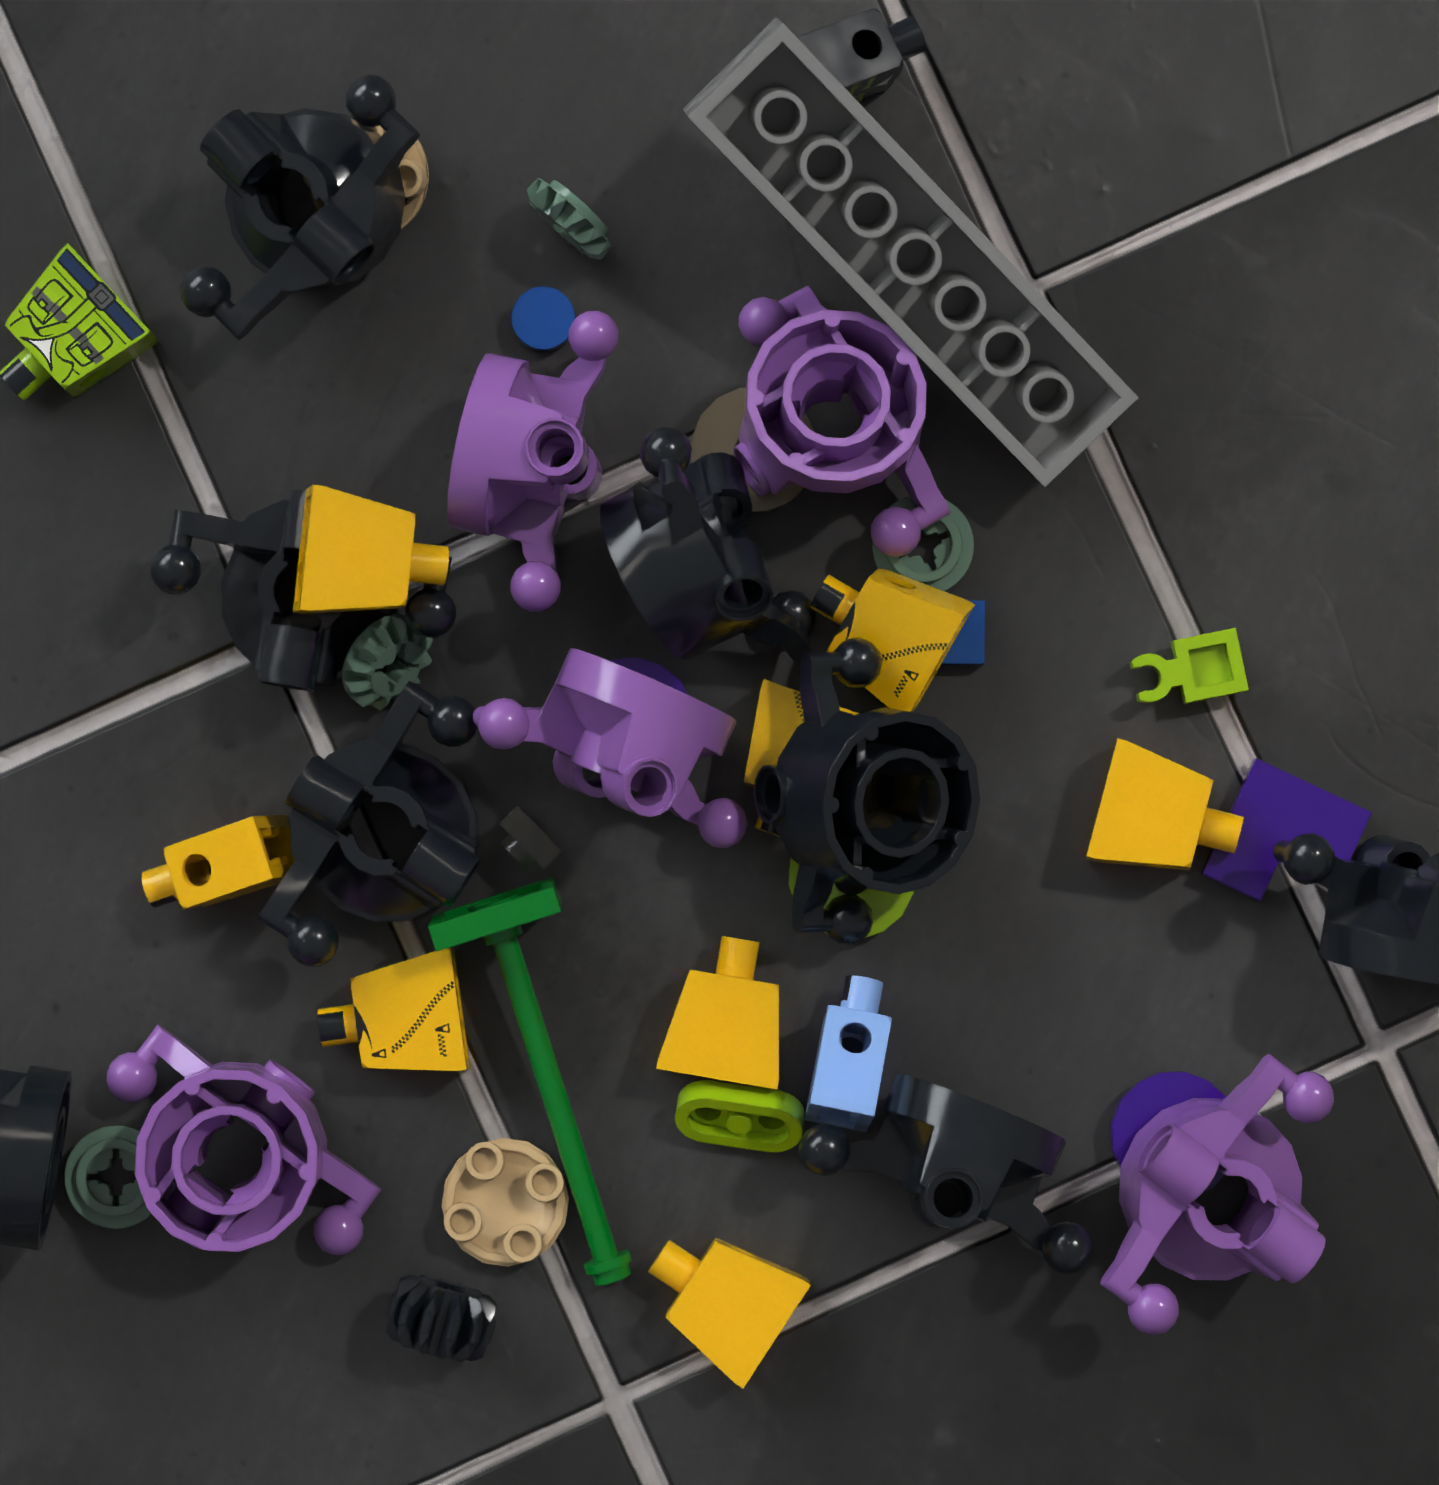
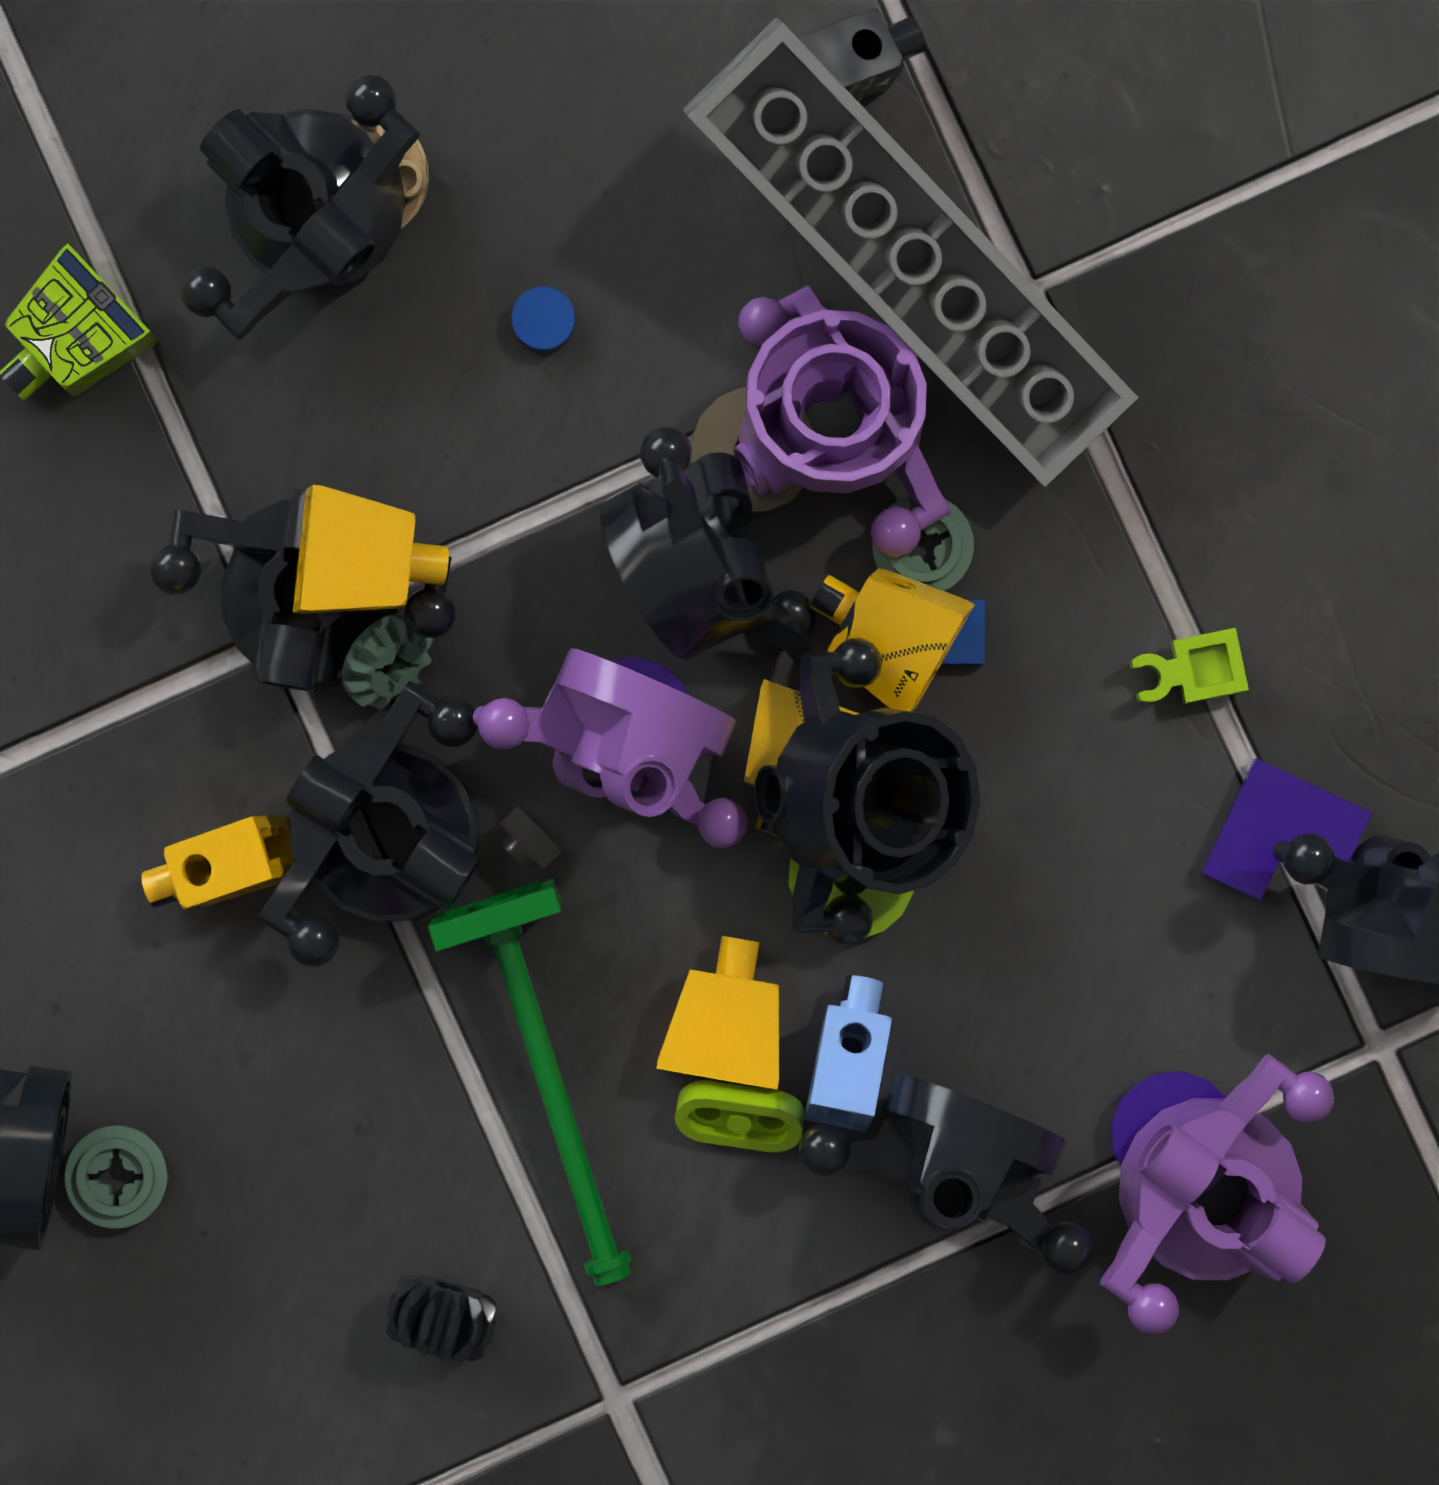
(200, 1105): medium lavender piece -> none
(403, 1016): yellow torso -> none
(505, 1202): tan dish -> none
(510, 448): medium lavender piece -> none
(569, 217): sand green gear -> none
(729, 1303): yellow torso -> none
(1157, 813): yellow torso -> none

